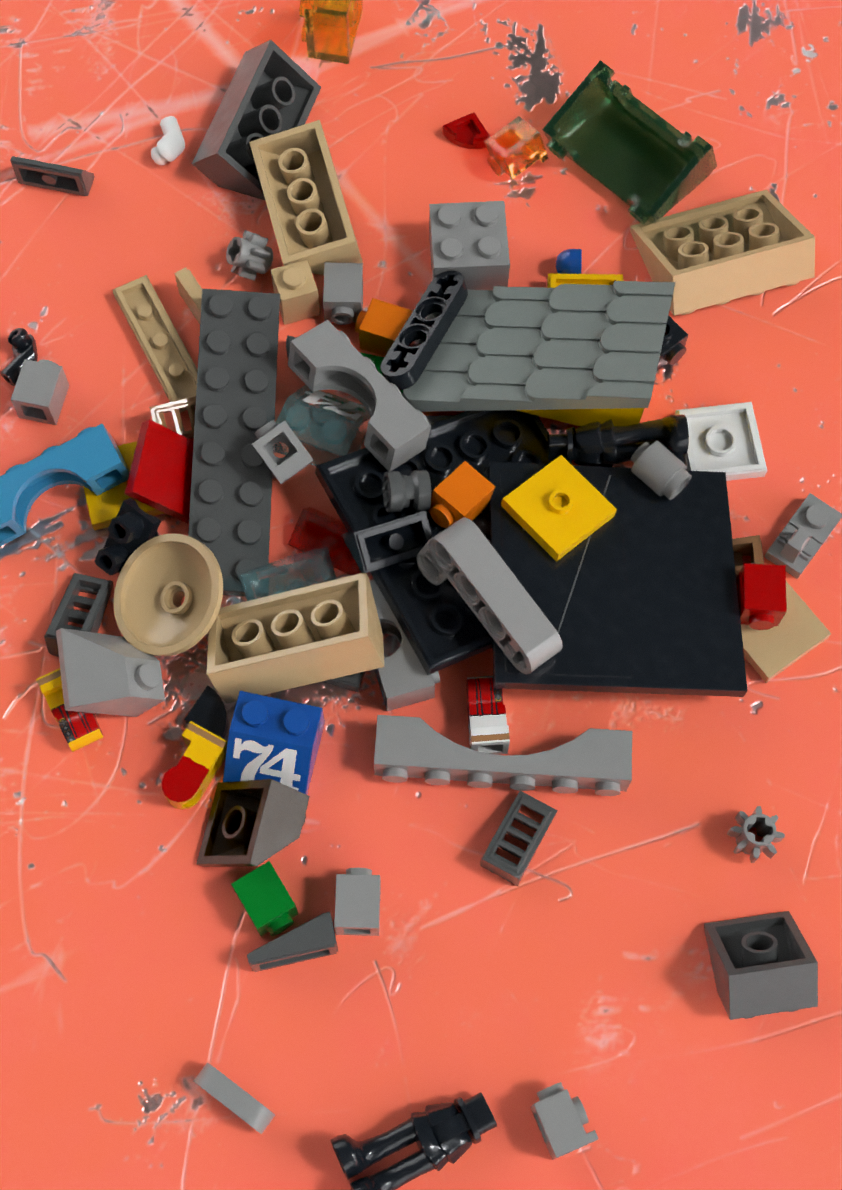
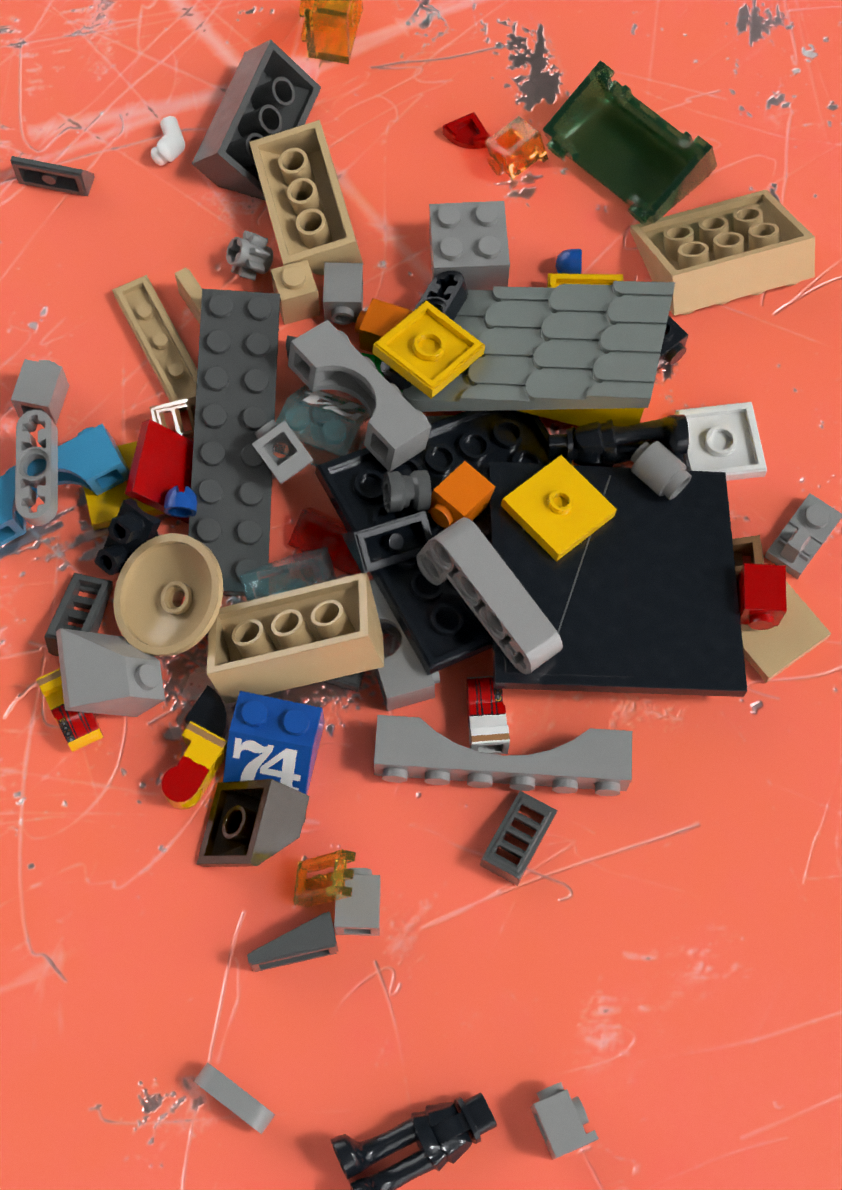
(23, 348): black arm -> none
(47, 481): none -> light grey beam
(180, 503): none -> blue hinge
(266, 900): green brick -> none
(337, 878): none -> clear yellow tile
(428, 349): none -> yellow tile
(762, 965): dark grey slope -> none
(764, 827): light grey gear -> none

